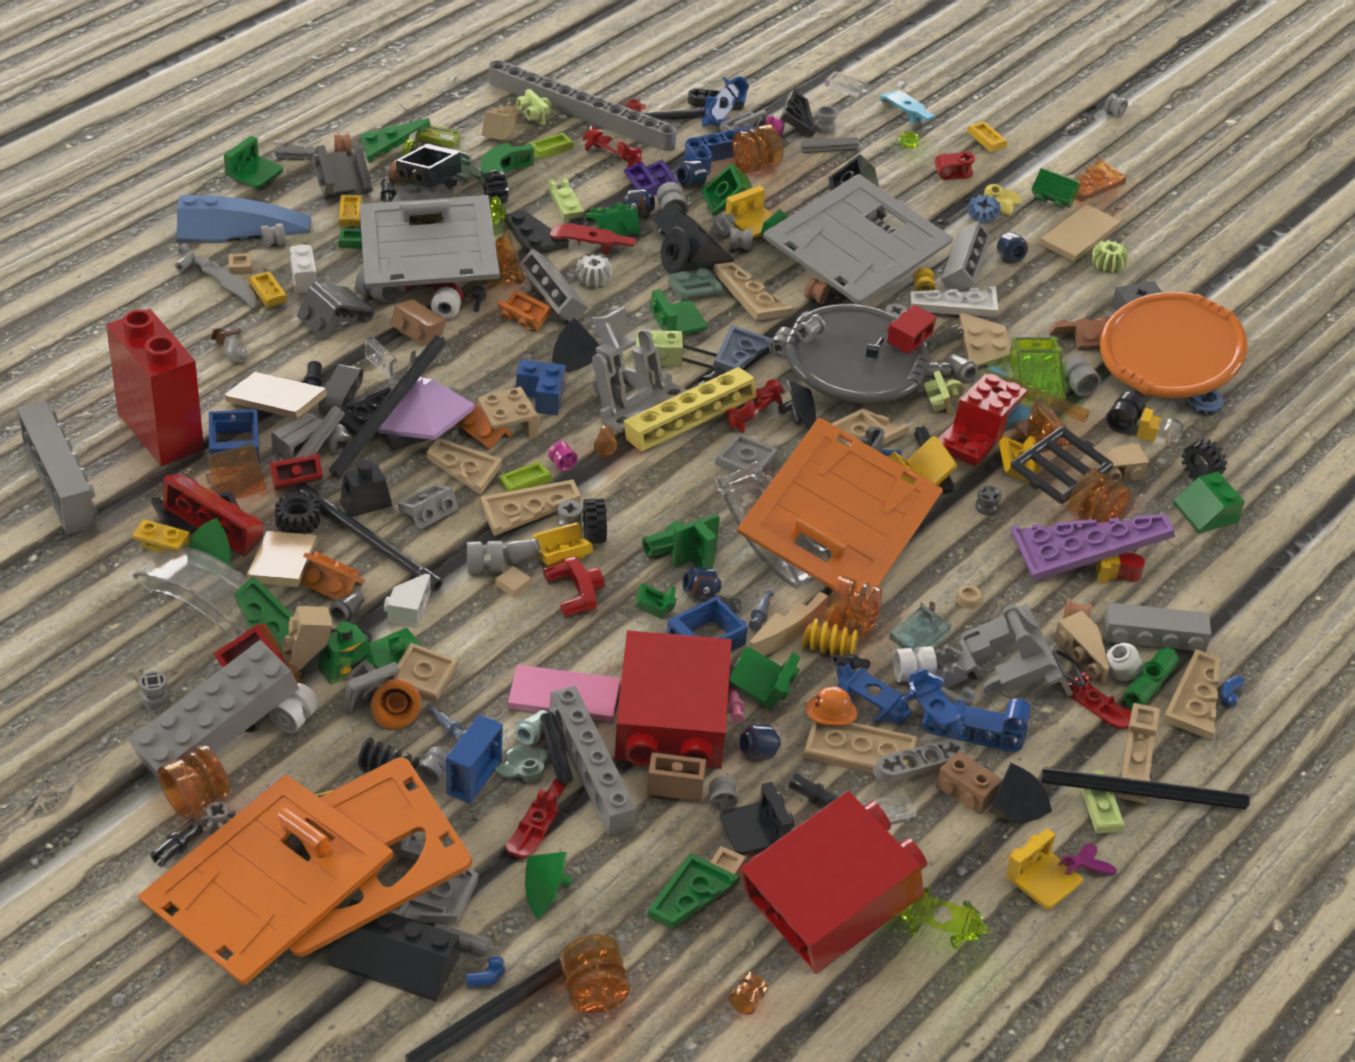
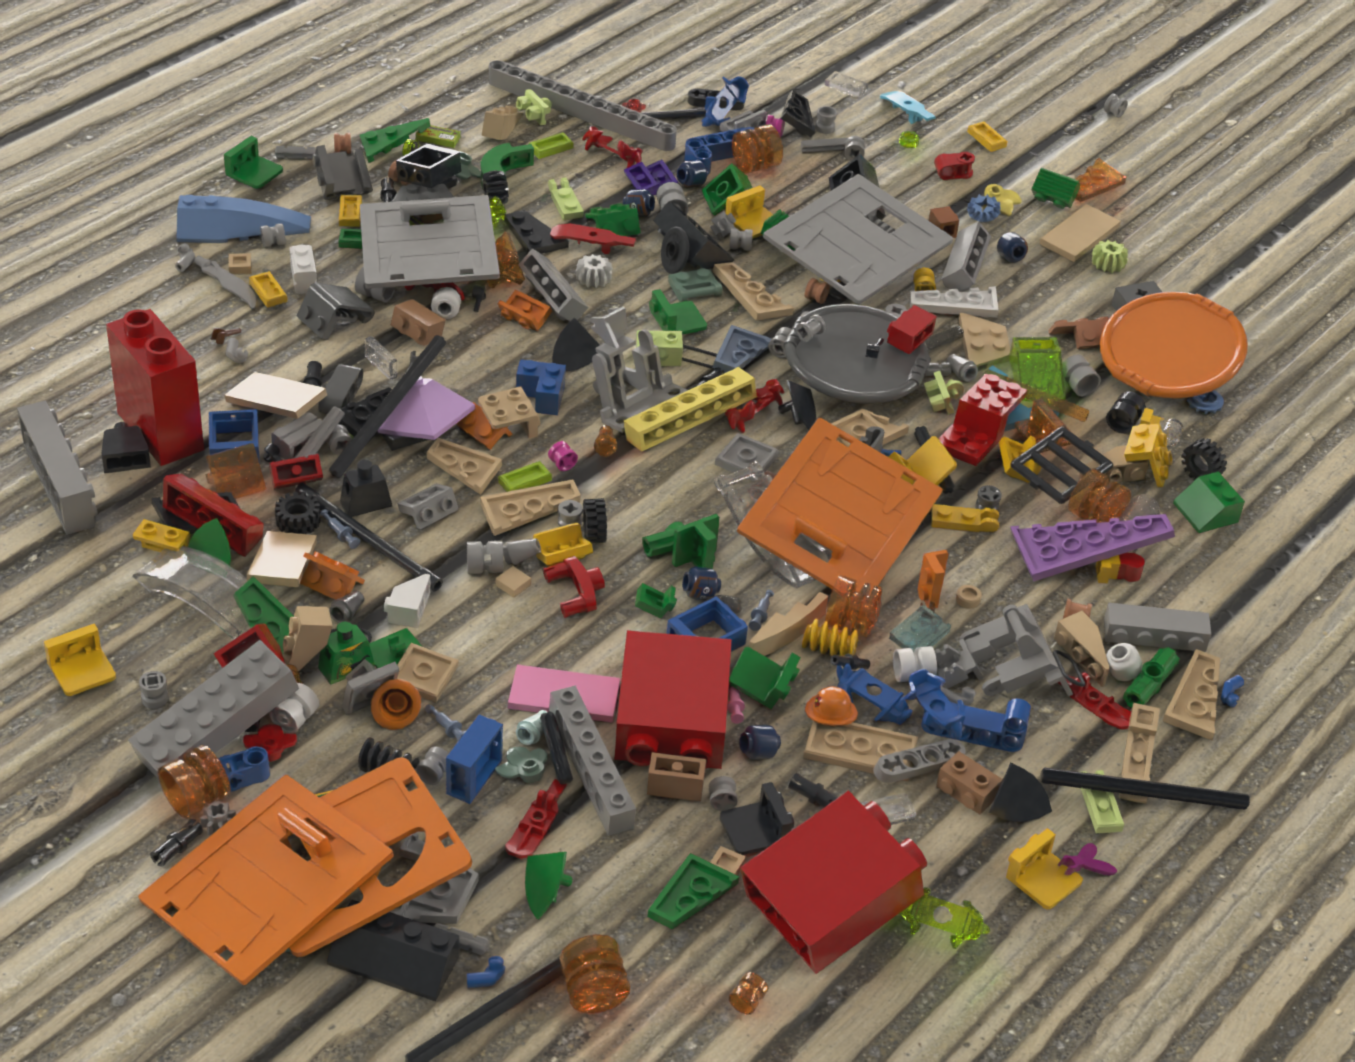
(78, 660): none -> yellow bracket
(124, 449): none -> black torso
(246, 767): none -> blue piece
(271, 453): none -> black hand
(271, 739): none -> red plate
(344, 533): none -> sand blue piece
(855, 143): none -> light grey wheel
(932, 576): none -> orange bracket
(945, 220): none -> dark orange brick
(964, 518): none -> yellow hinge
(1150, 444): none -> yellow bracket

